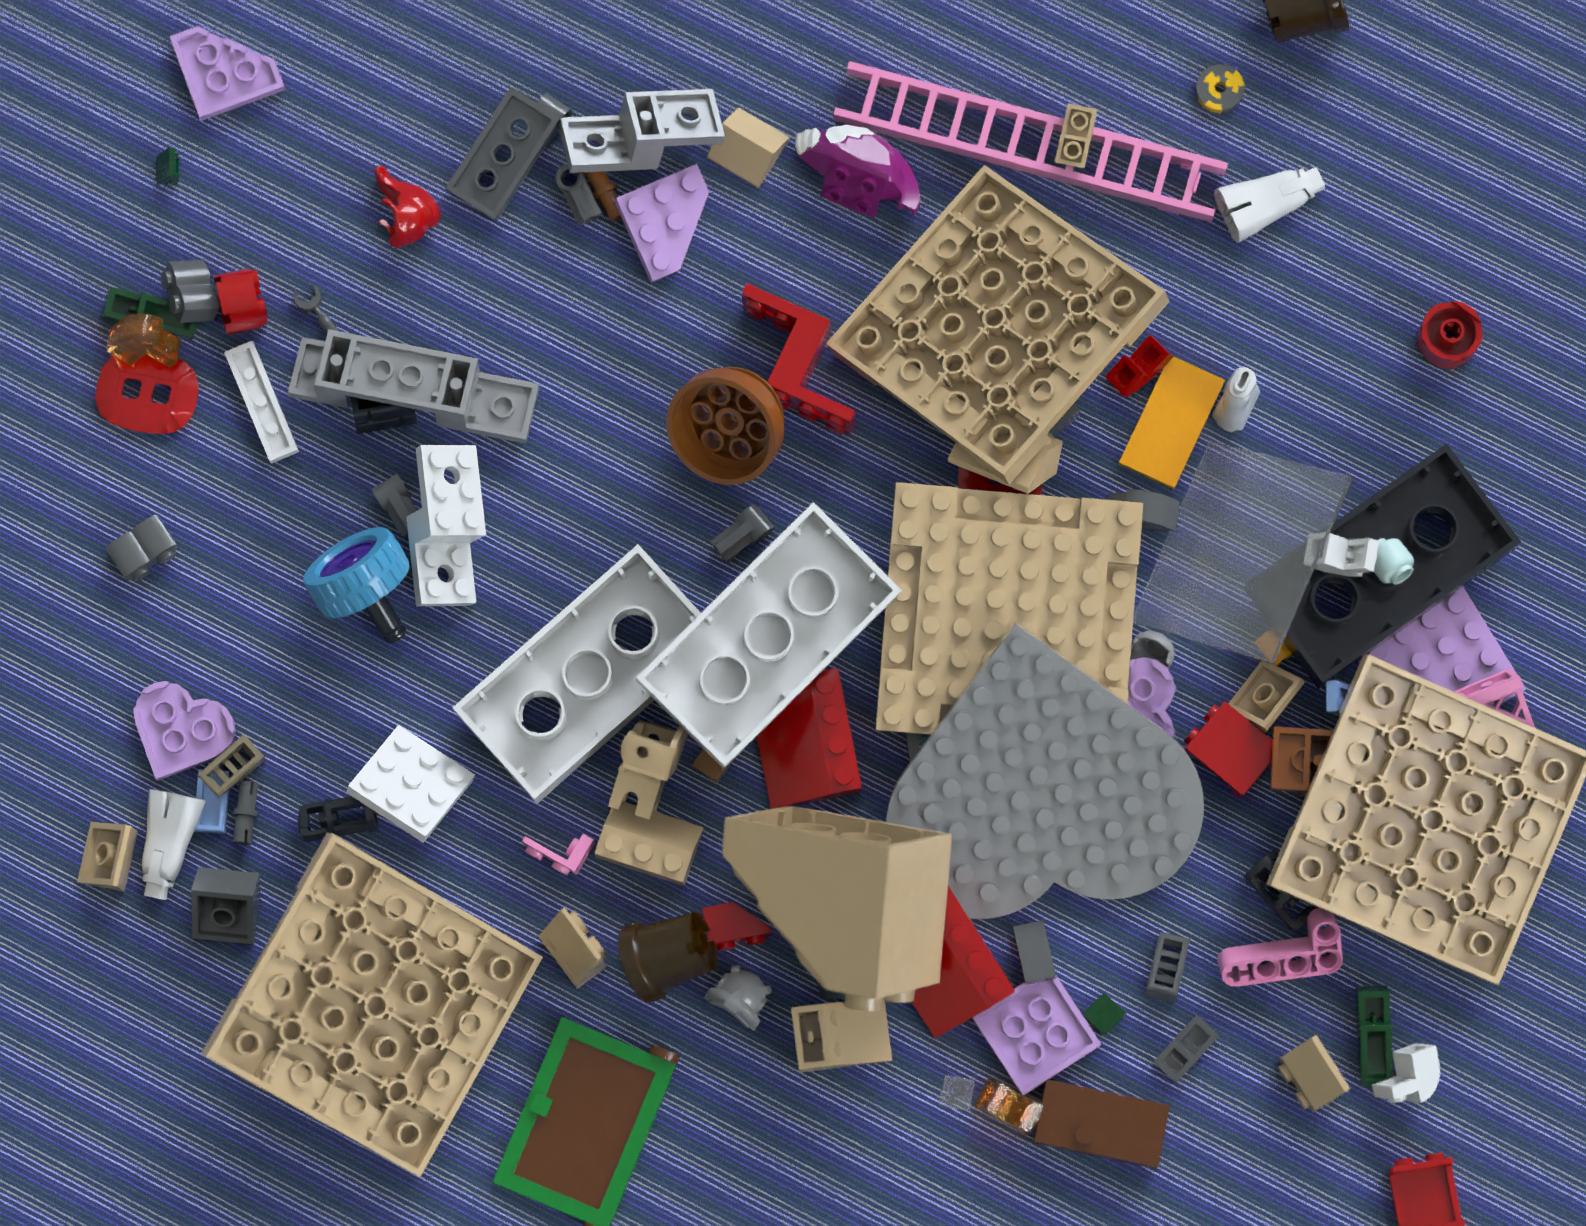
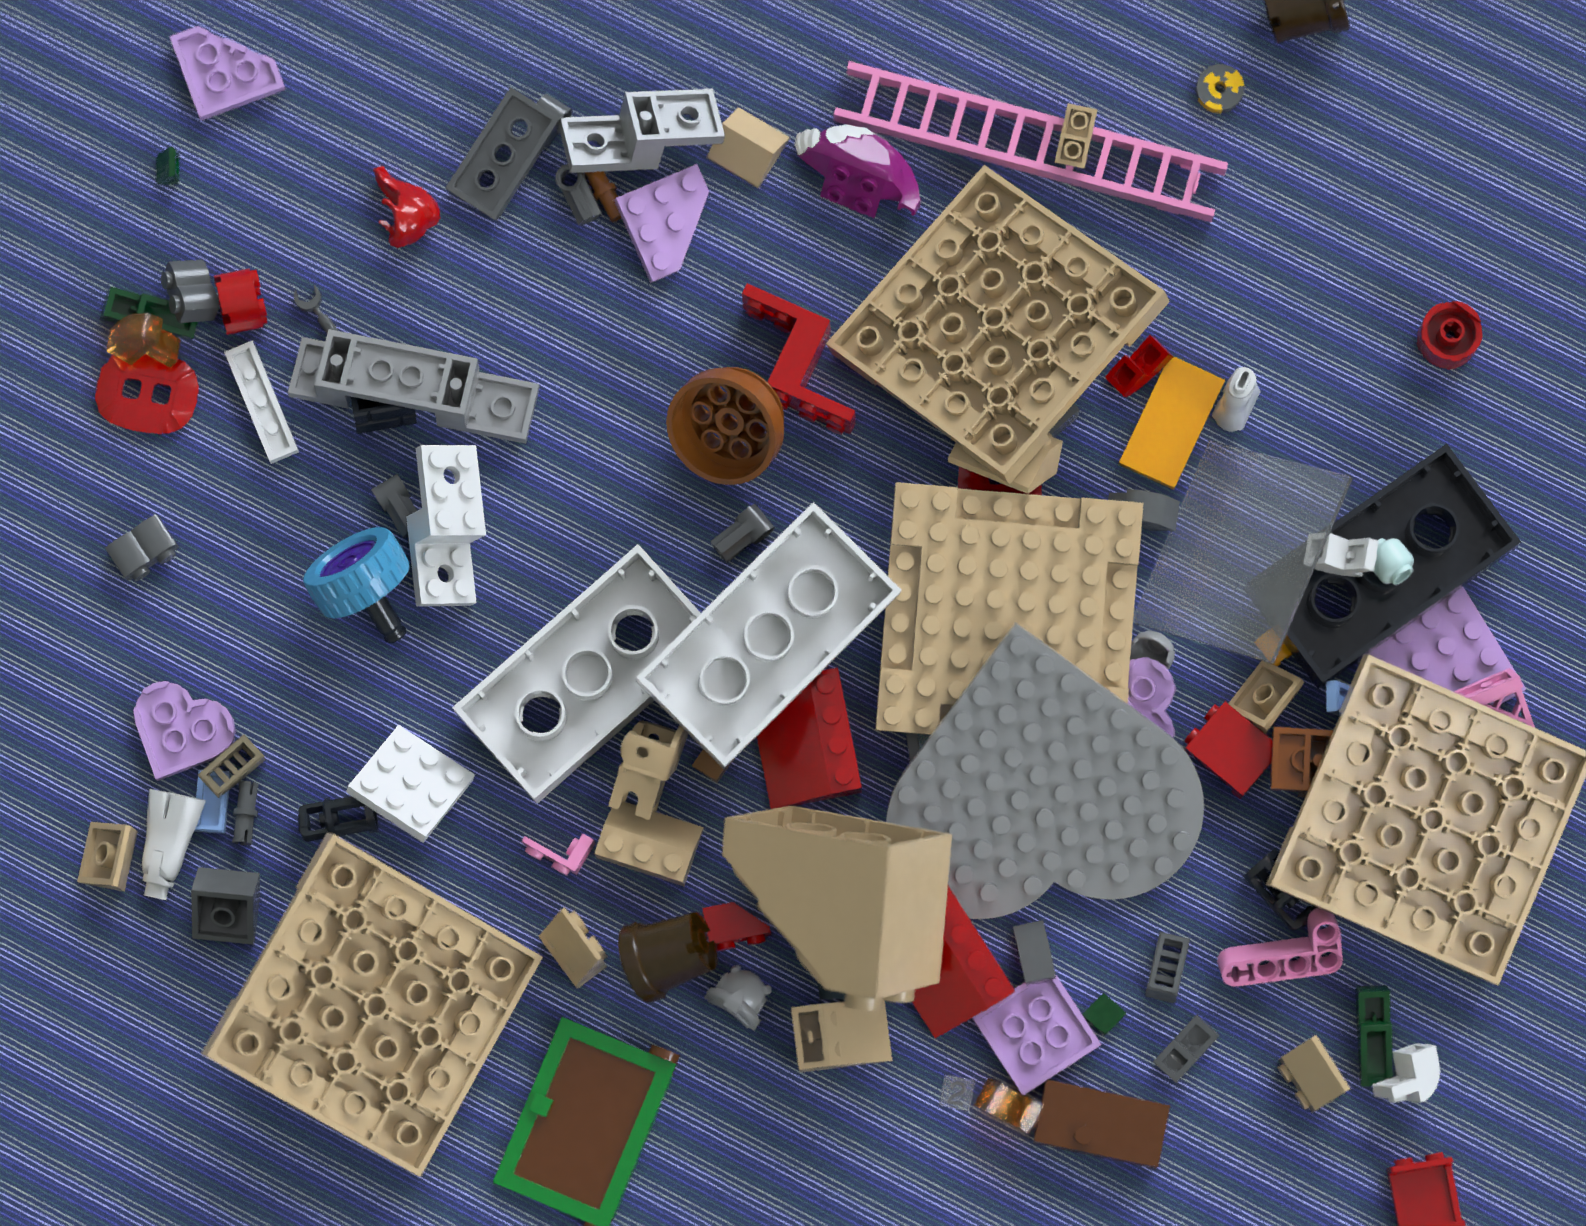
(1259, 202): white piece -> none

